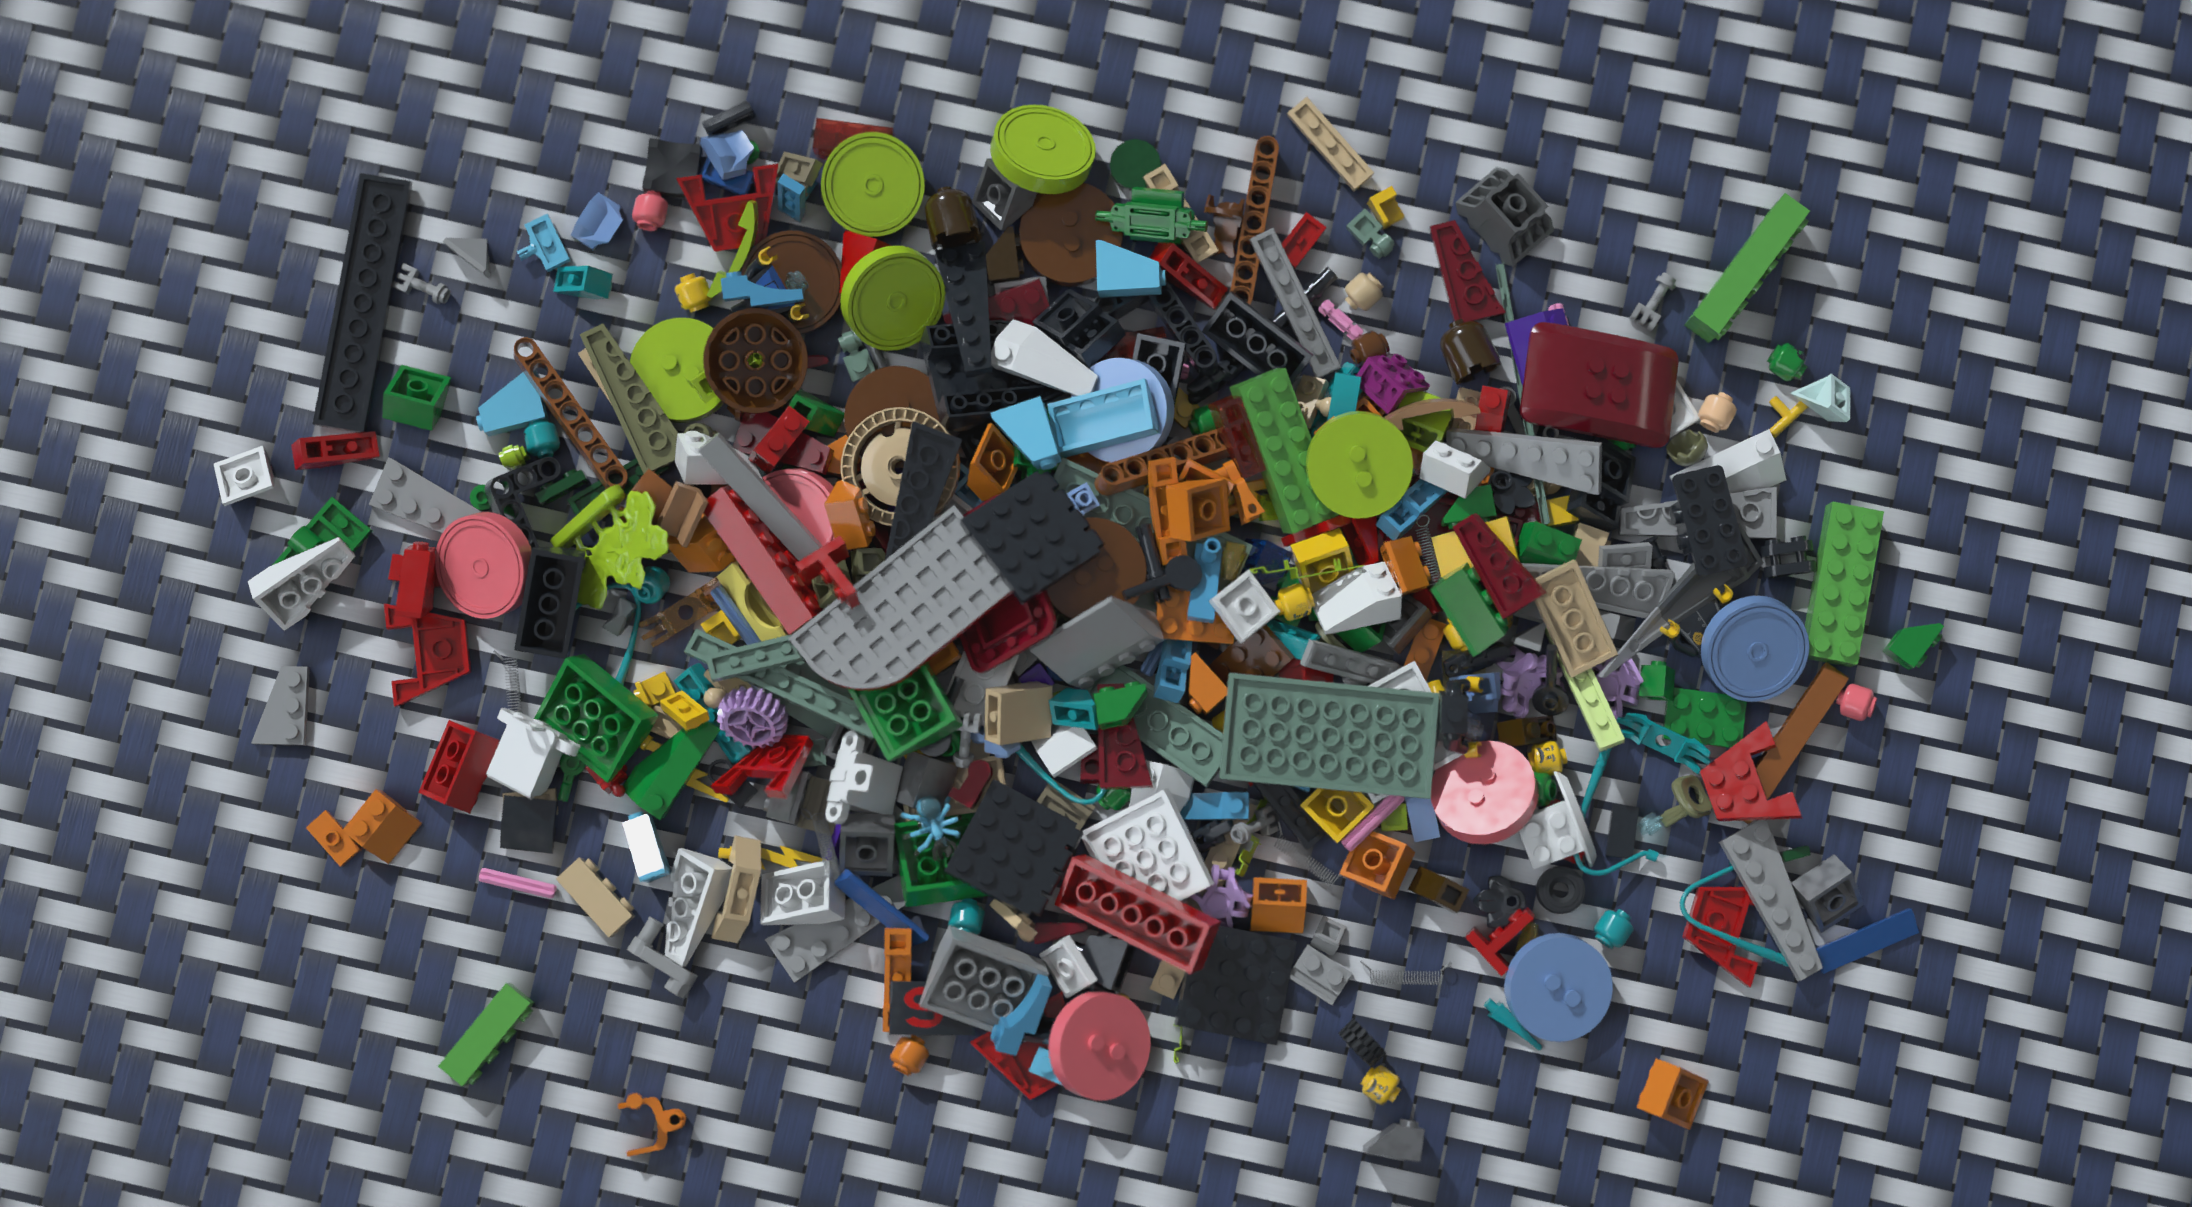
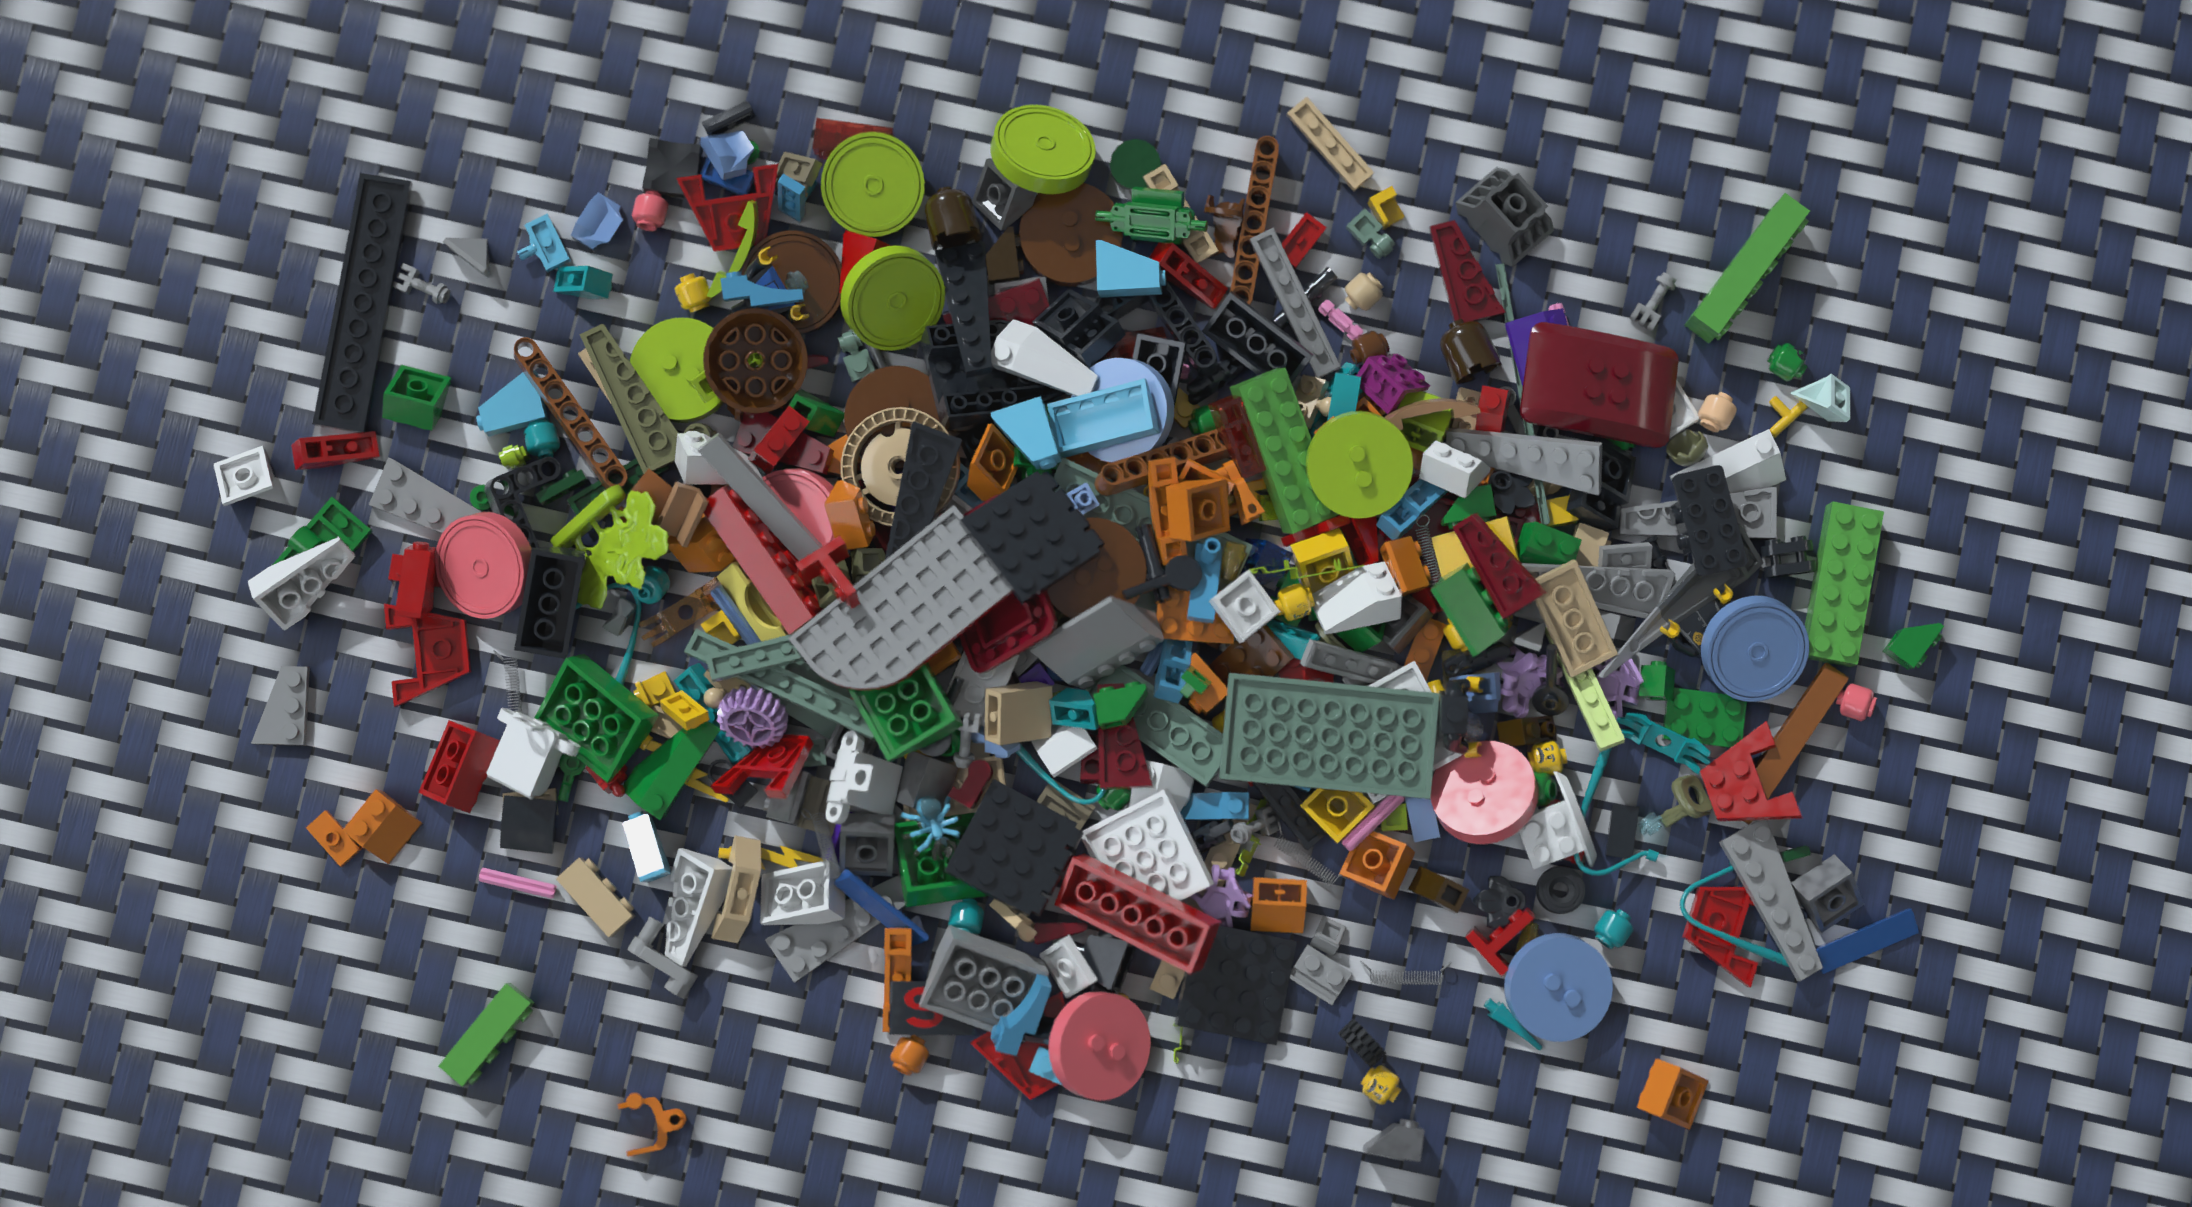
(1194, 681): none -> green tile

